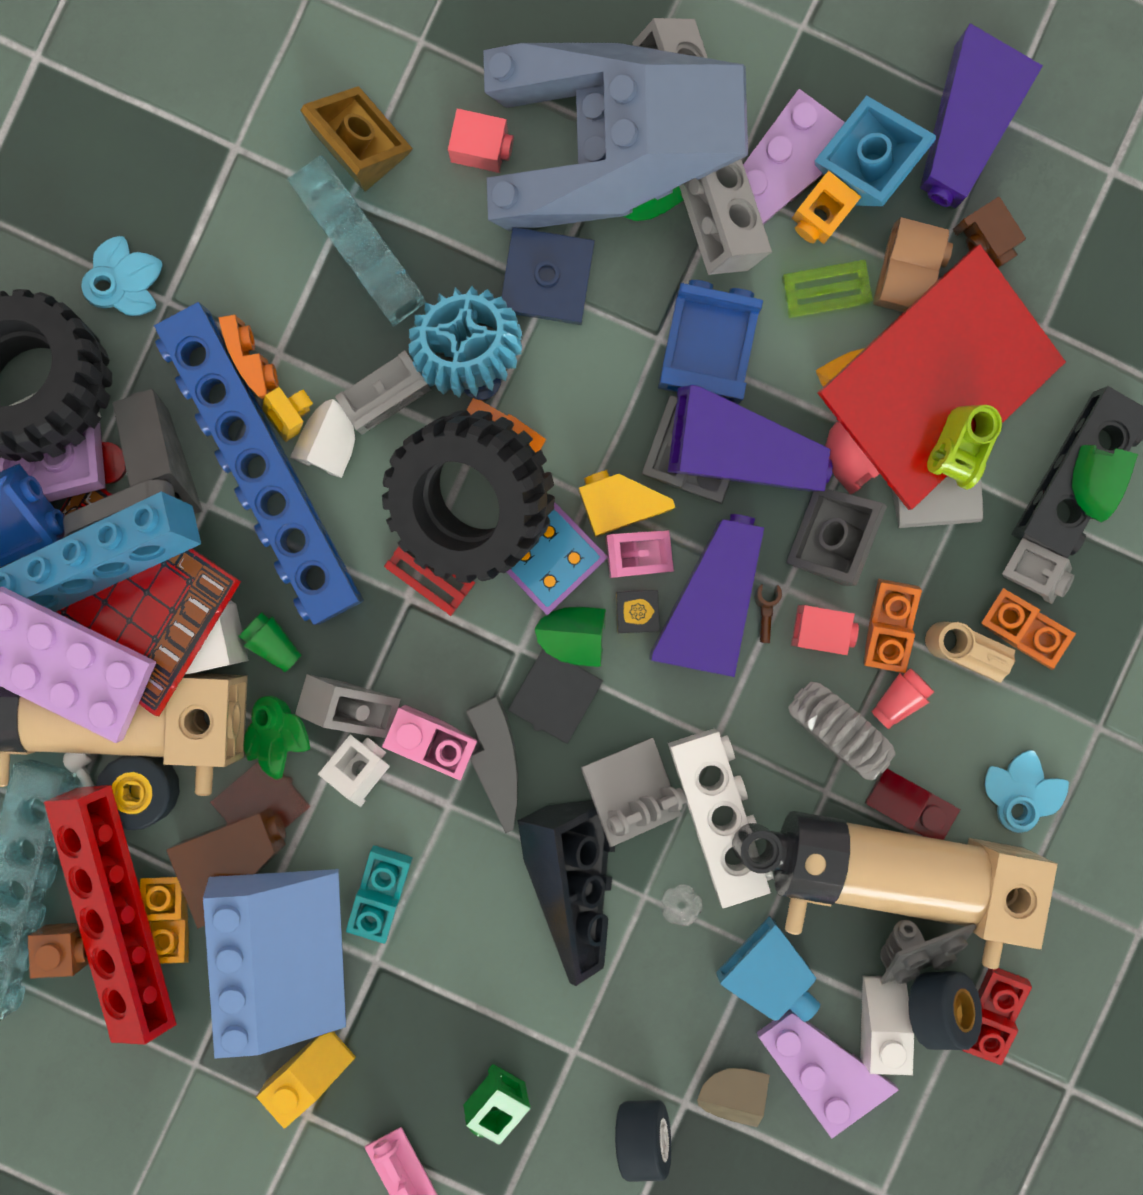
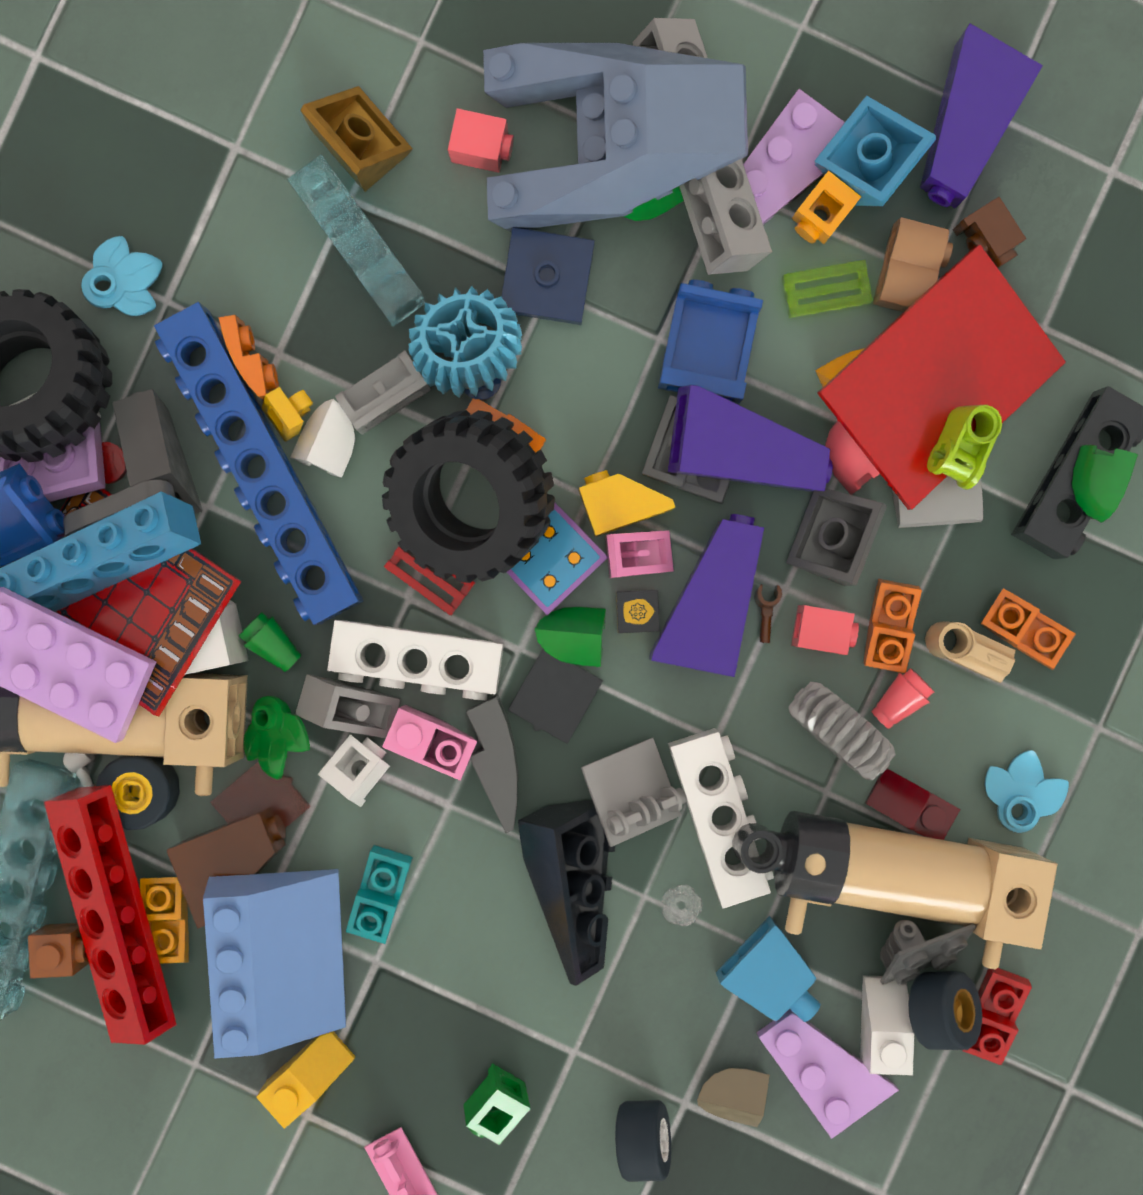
(353, 638): none -> white brick
(1039, 570): light grey bracket -> none

